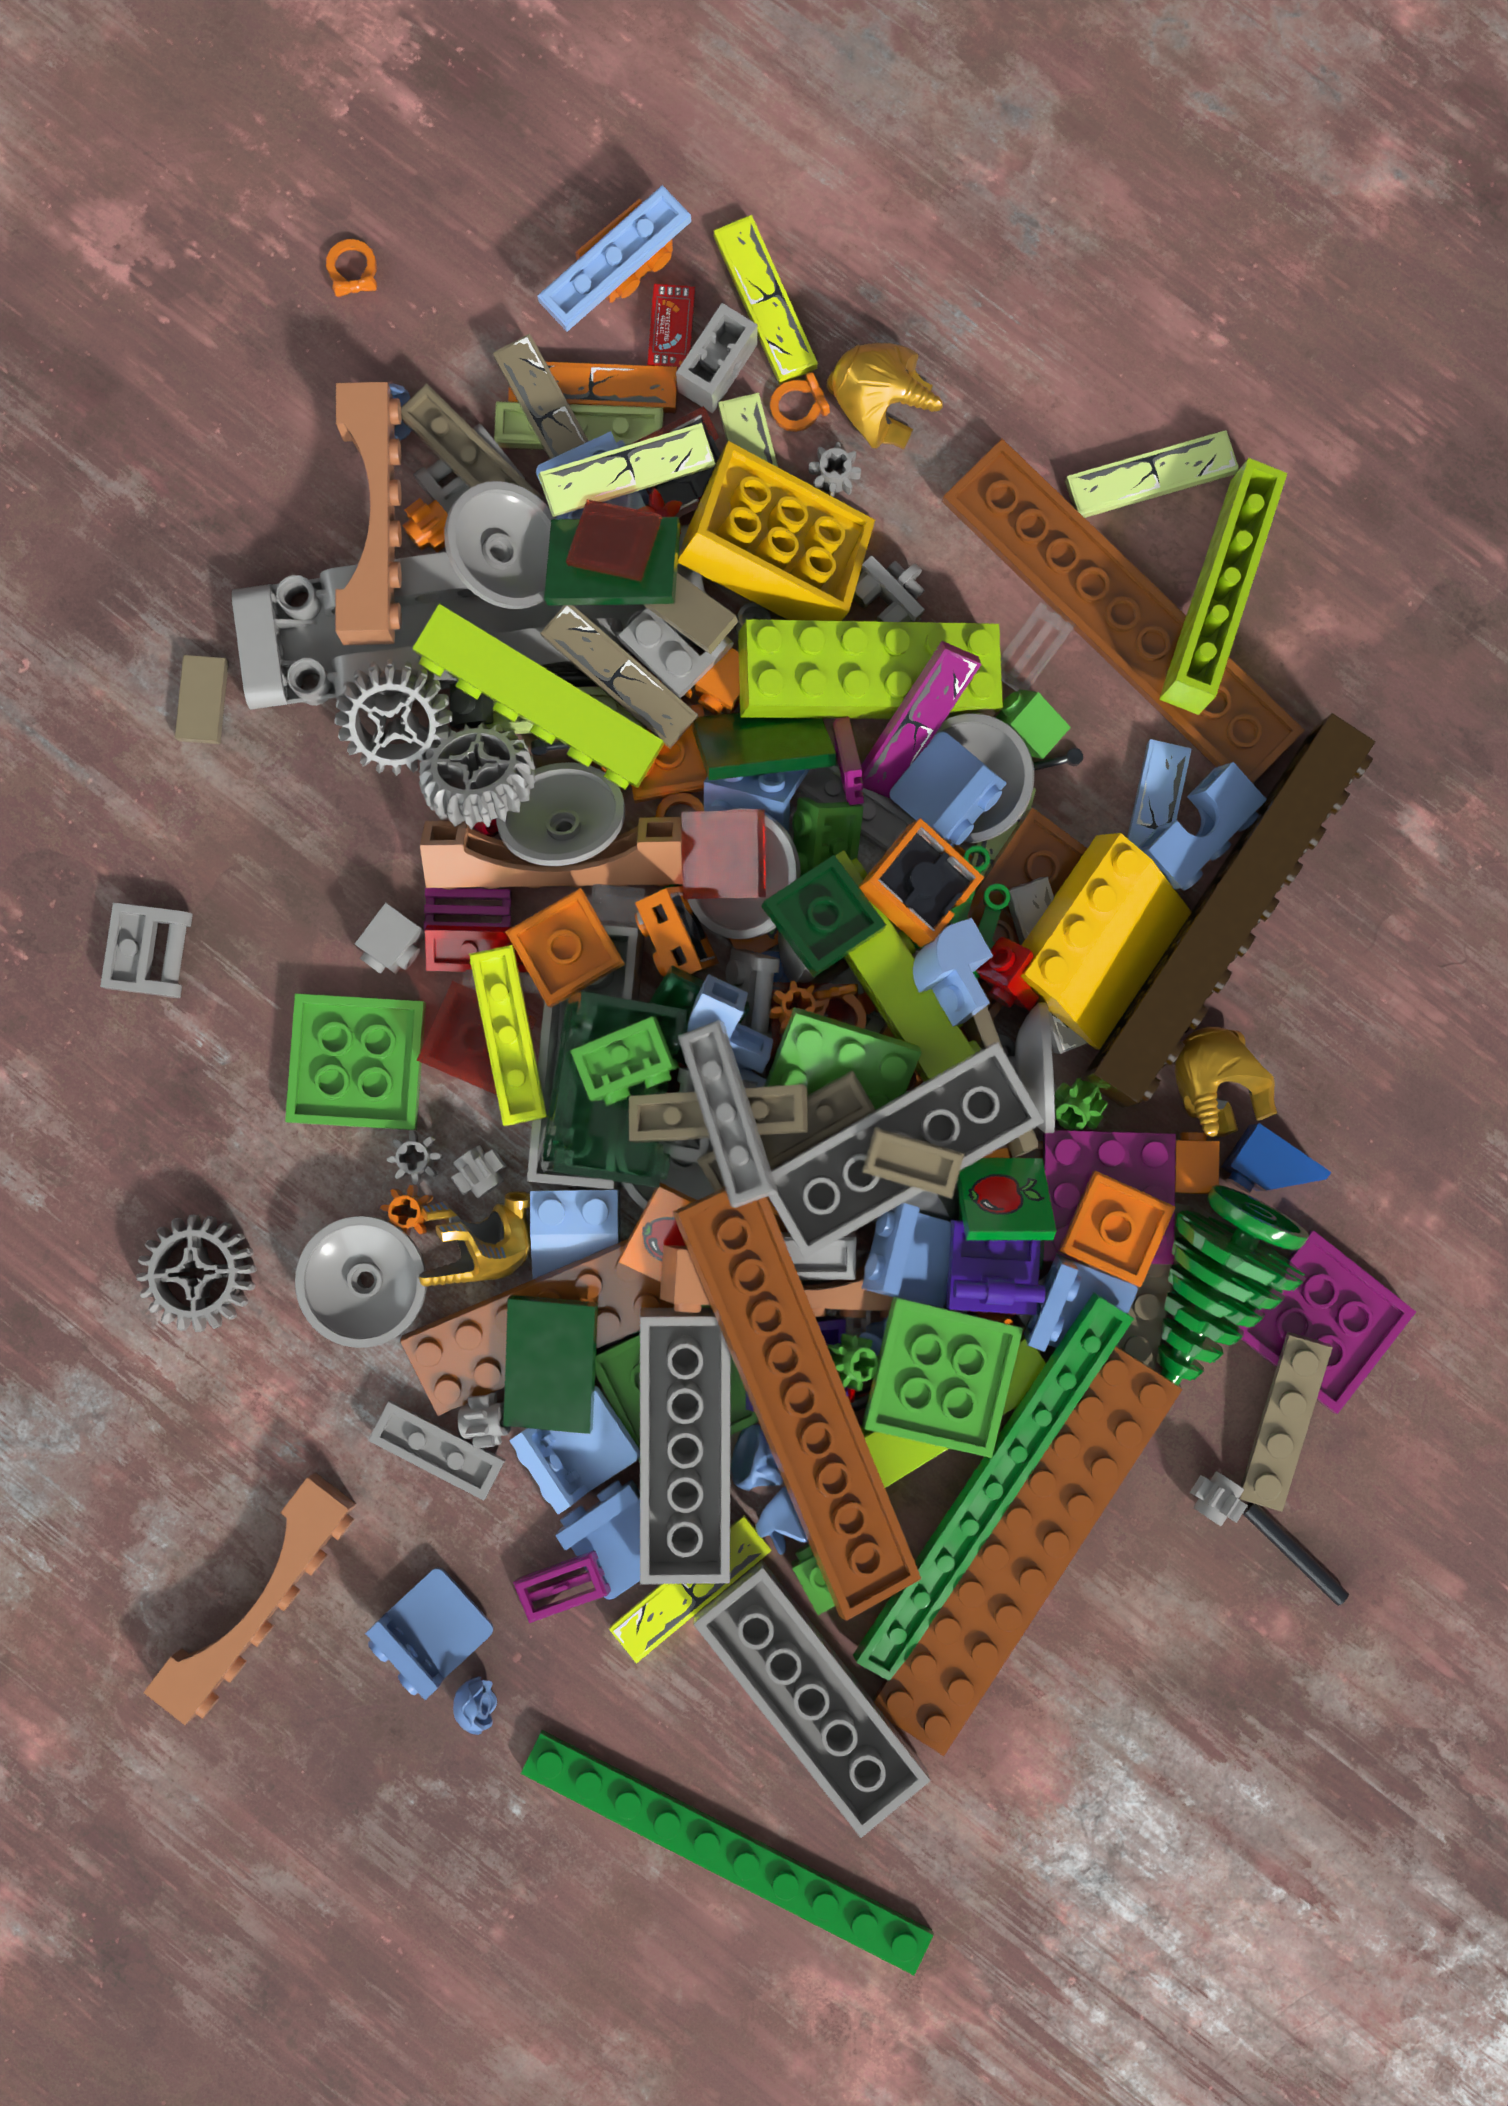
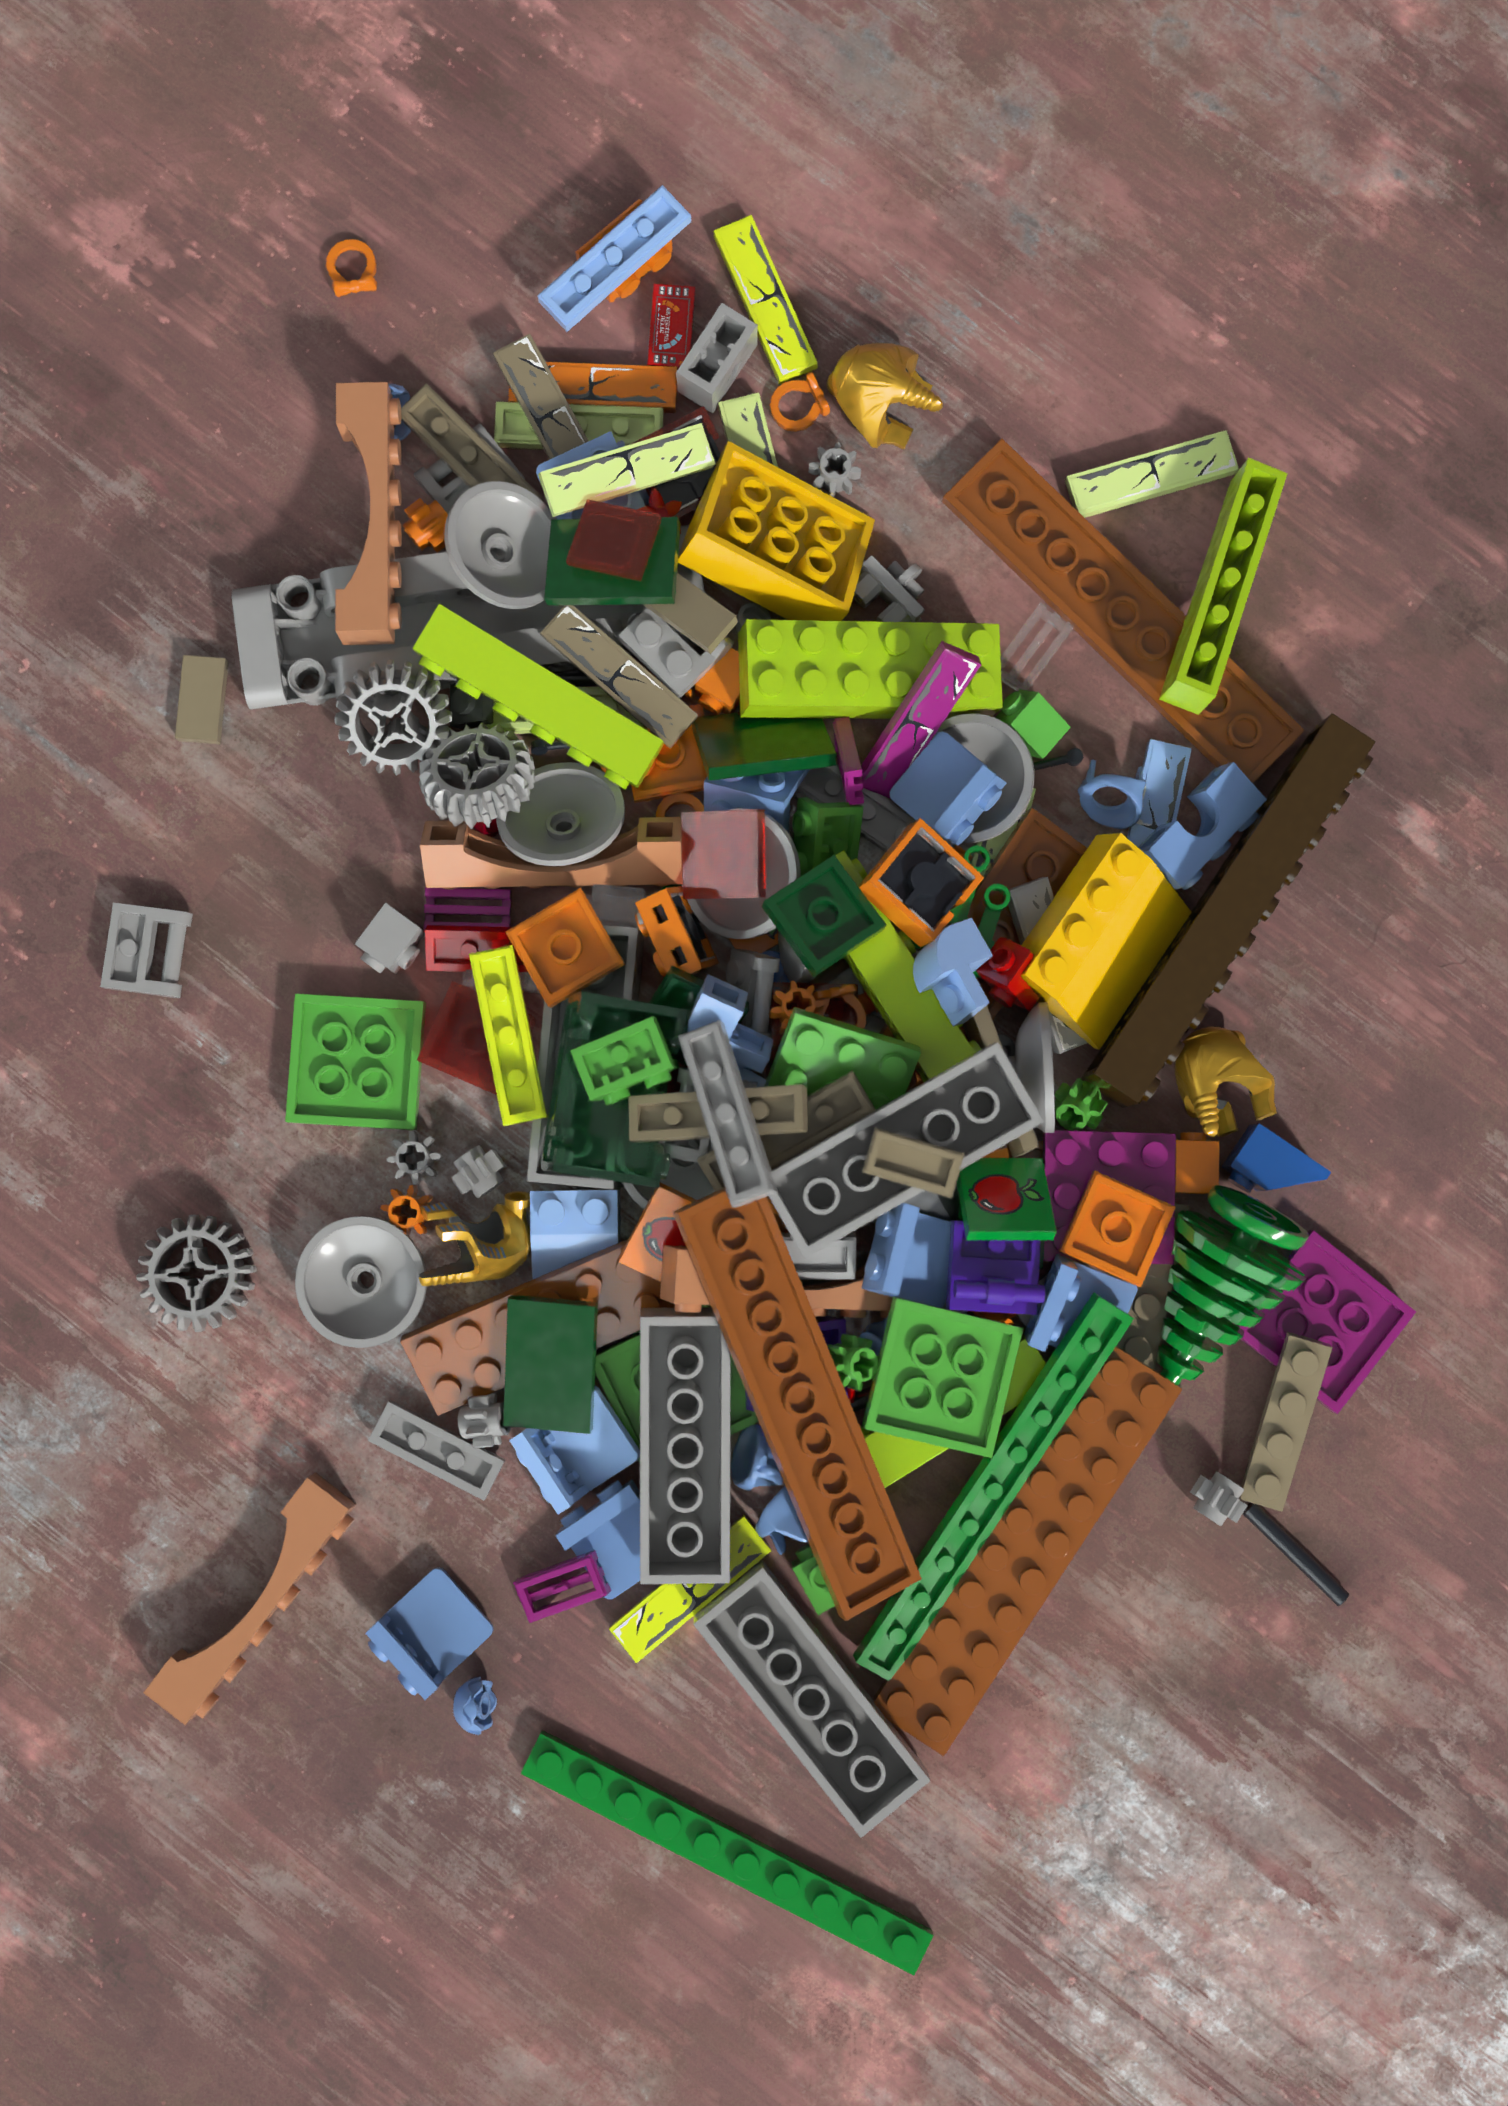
(1117, 816): none -> medium blue piece

